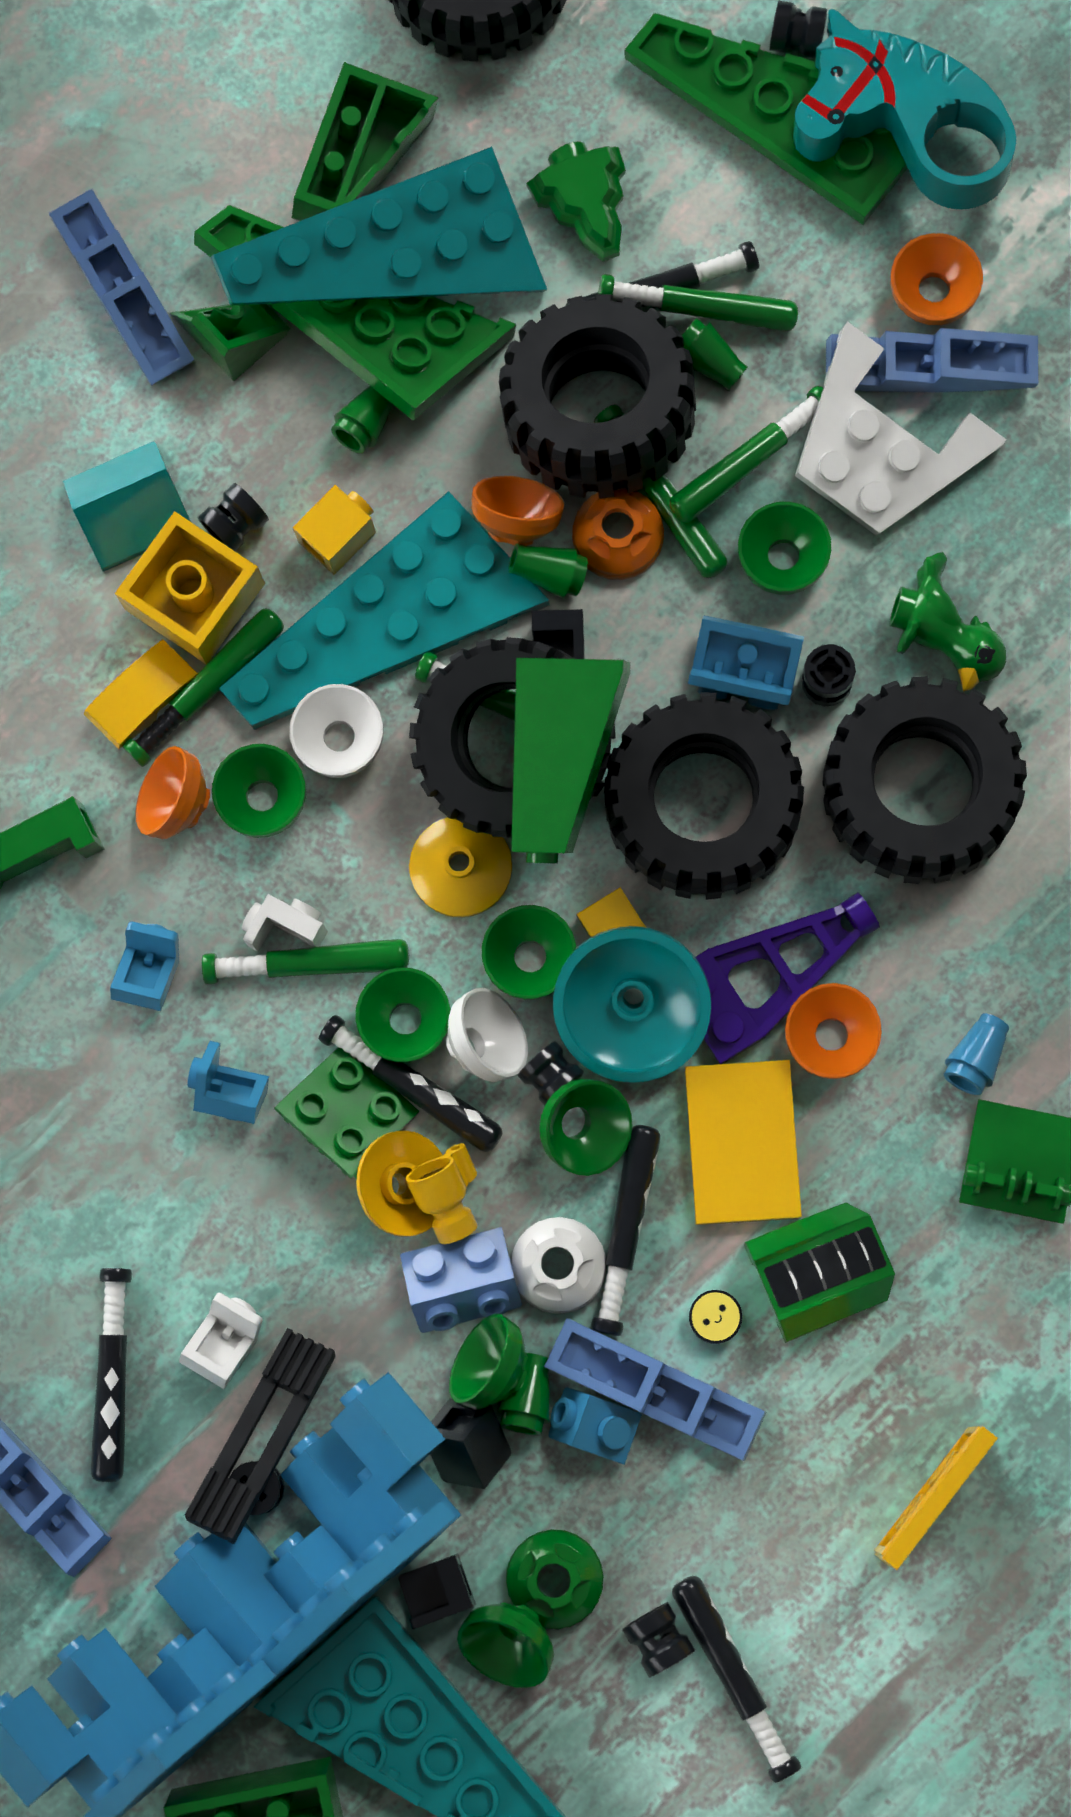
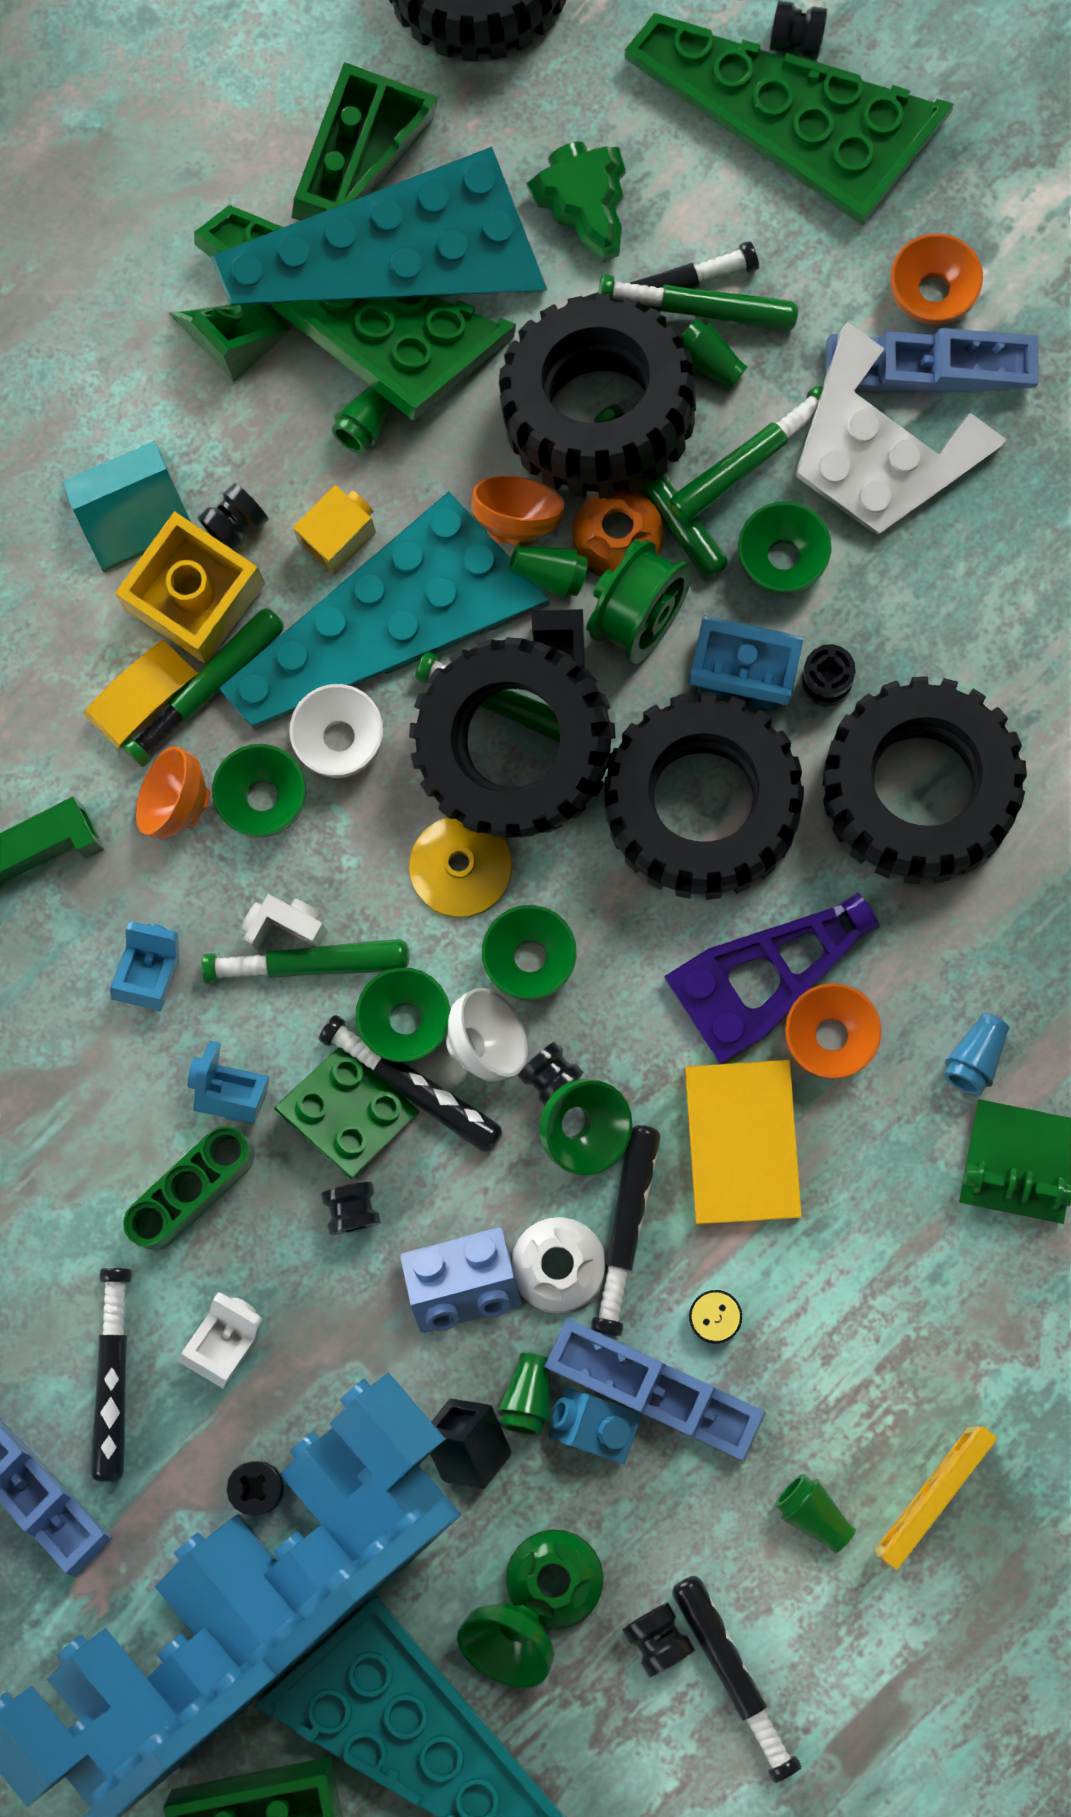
(121, 287): medium blue slope -> none
(164, 1196): none -> green beam
(222, 1502): black container -> none
(350, 1208): none -> black wheel
(387, 1157): yellow dish -> none
(436, 1591): black panel -> none
(439, 1190): yellow piece -> none
(489, 1364): green piece -> none
(559, 744): green slope -> none
(609, 913): yellow tile -> none
(625, 1038): teal dish -> none
(639, 600): none -> green wheel
(813, 1511): none -> green cone
(822, 1269): green slope -> none
(911, 90): teal animal -> none
(934, 623): green animal -> none

